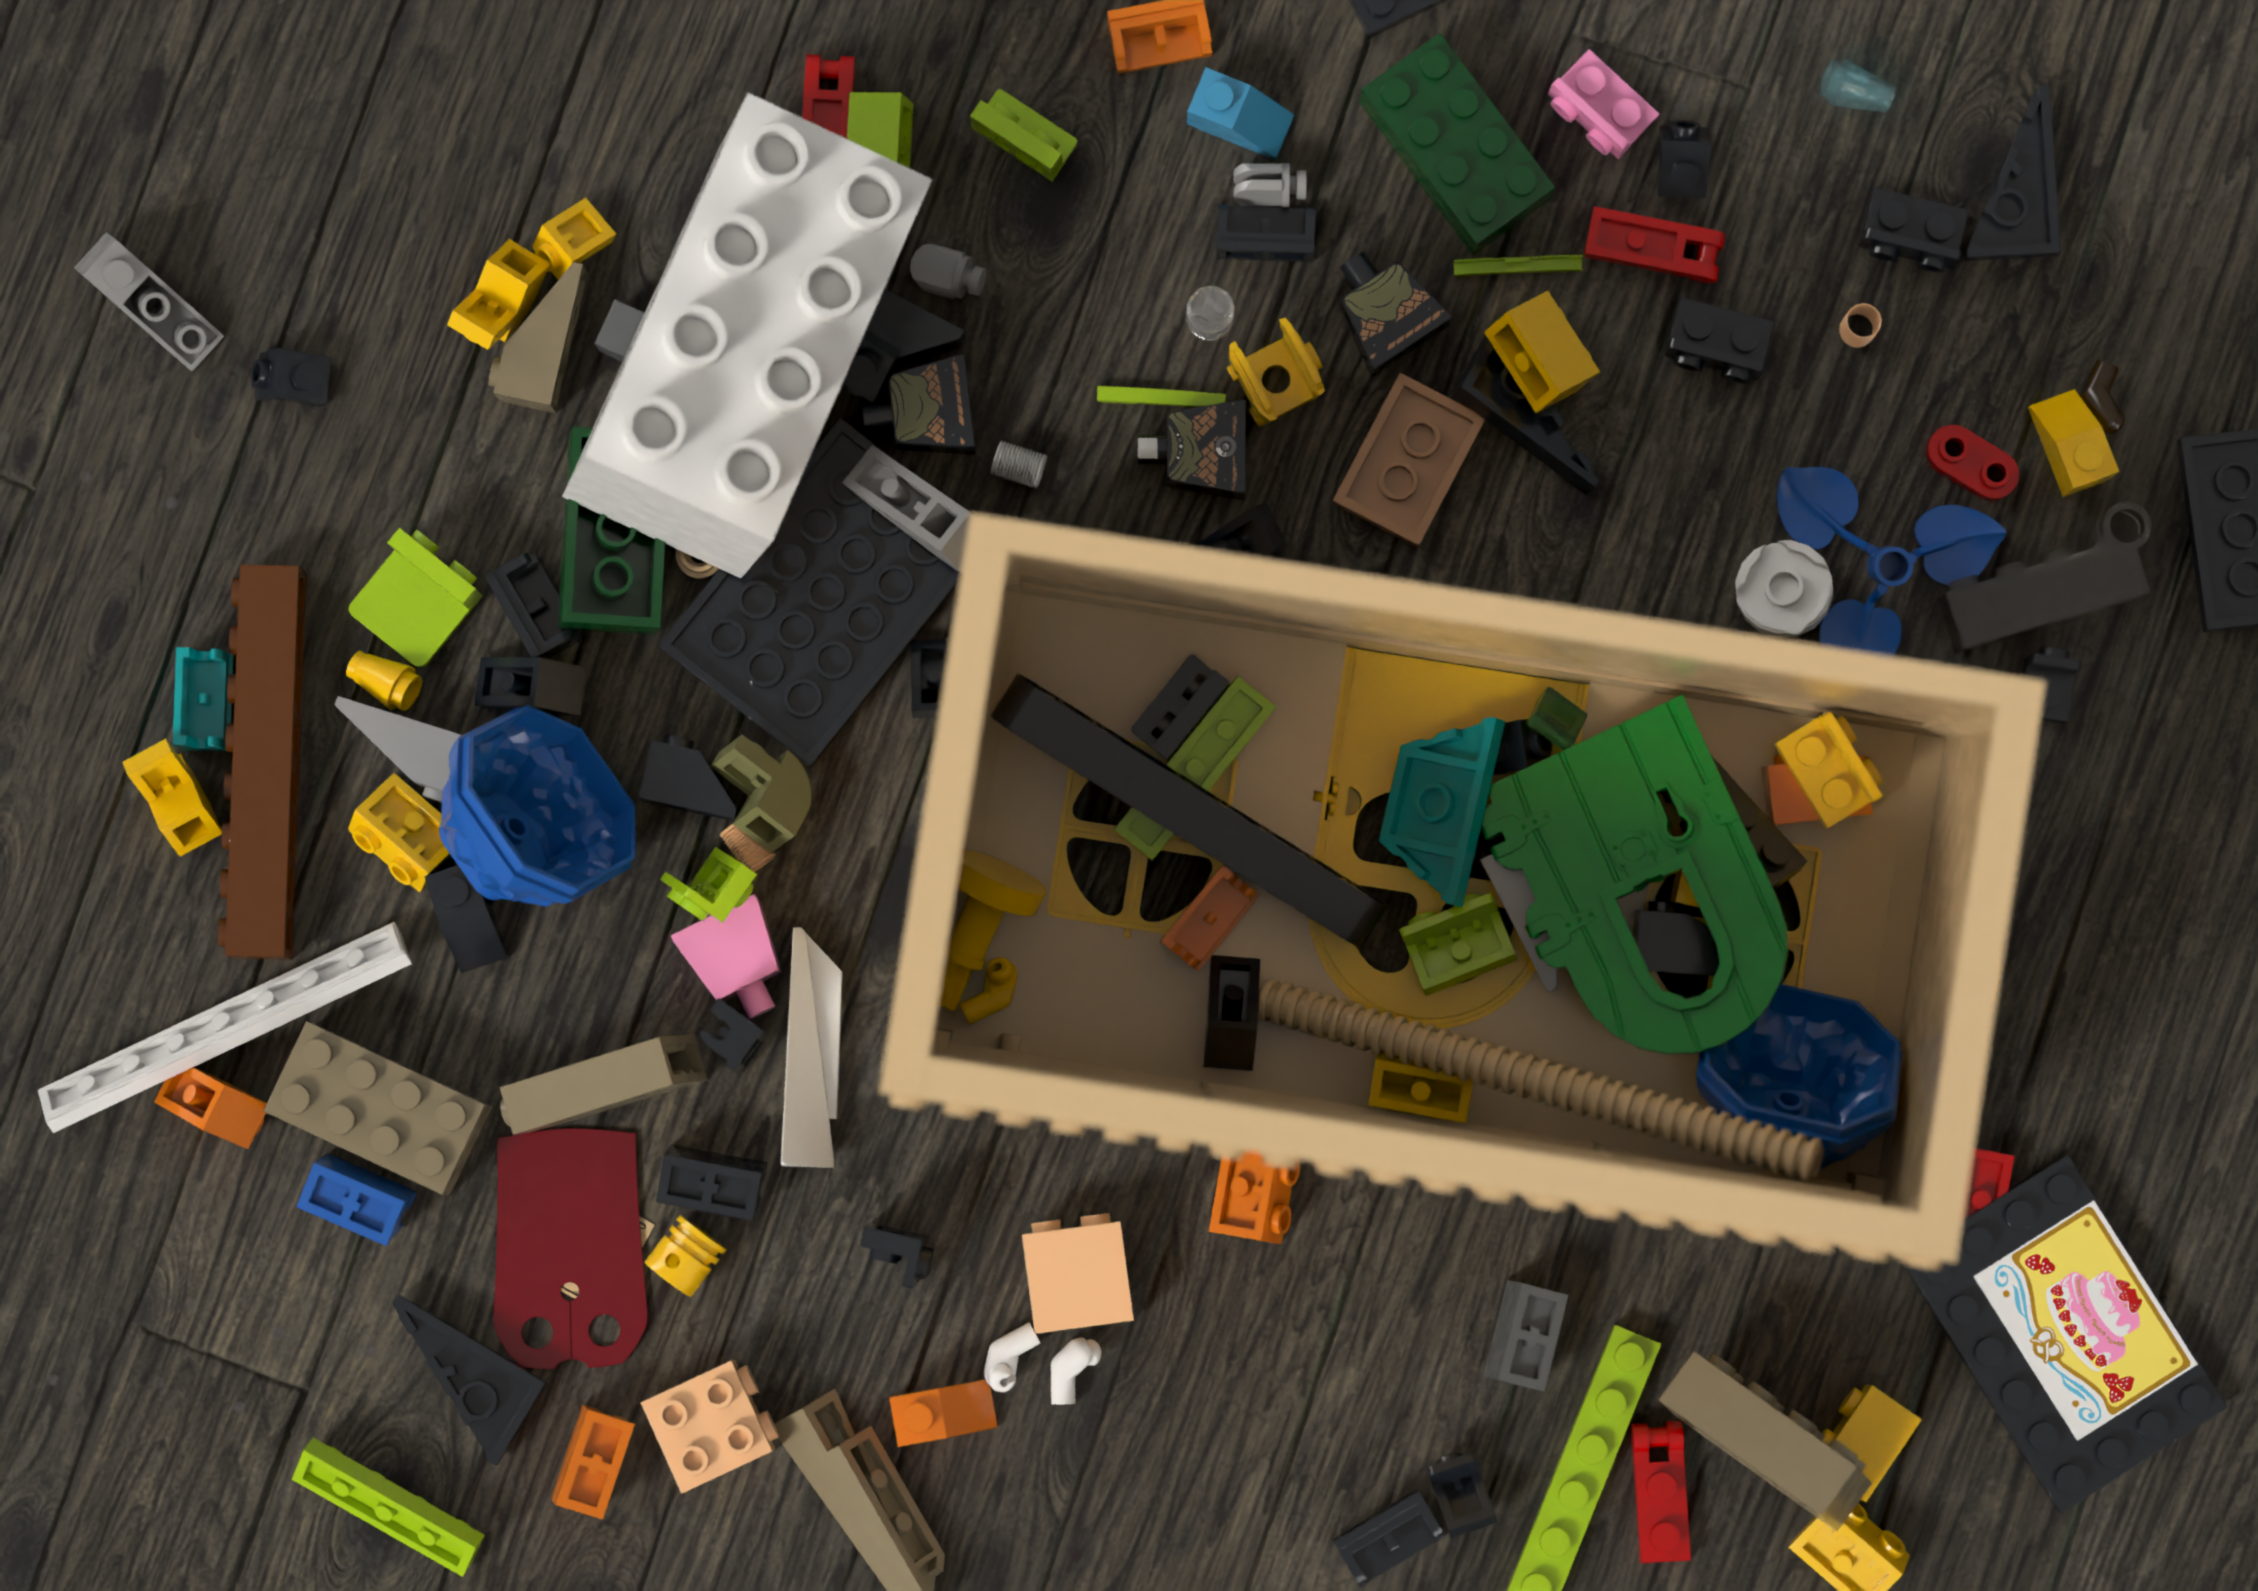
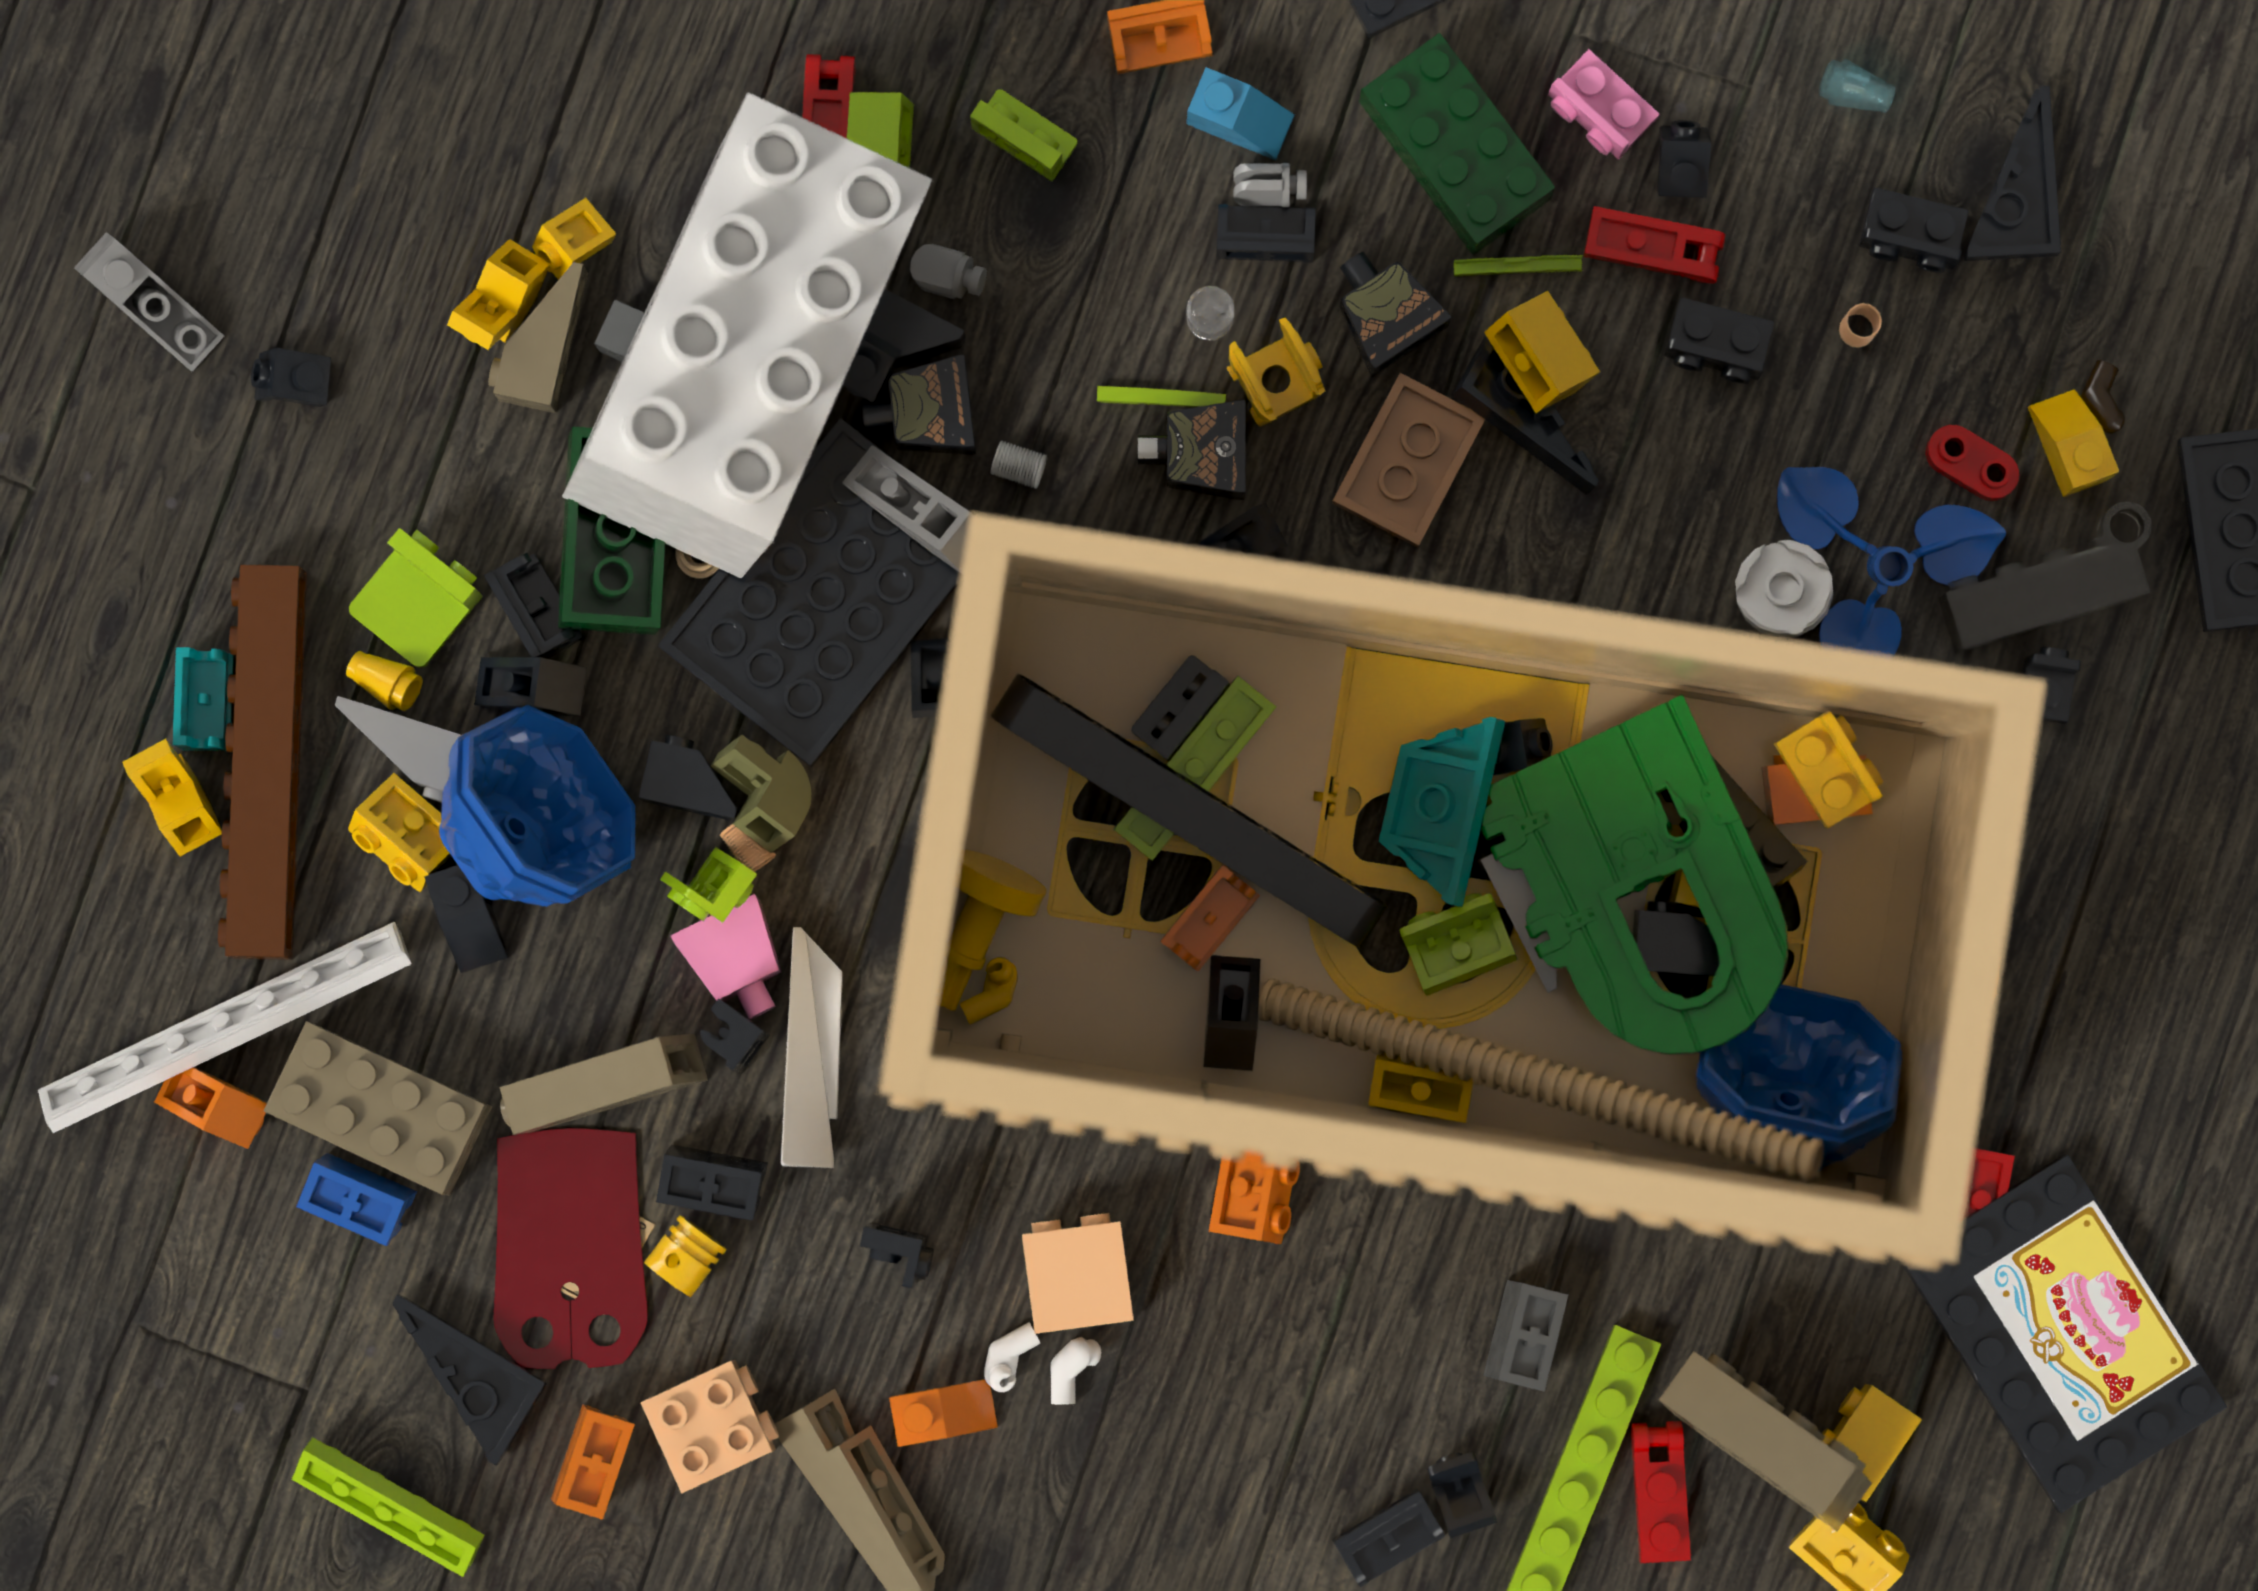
(1557, 718): clear green tile -> none

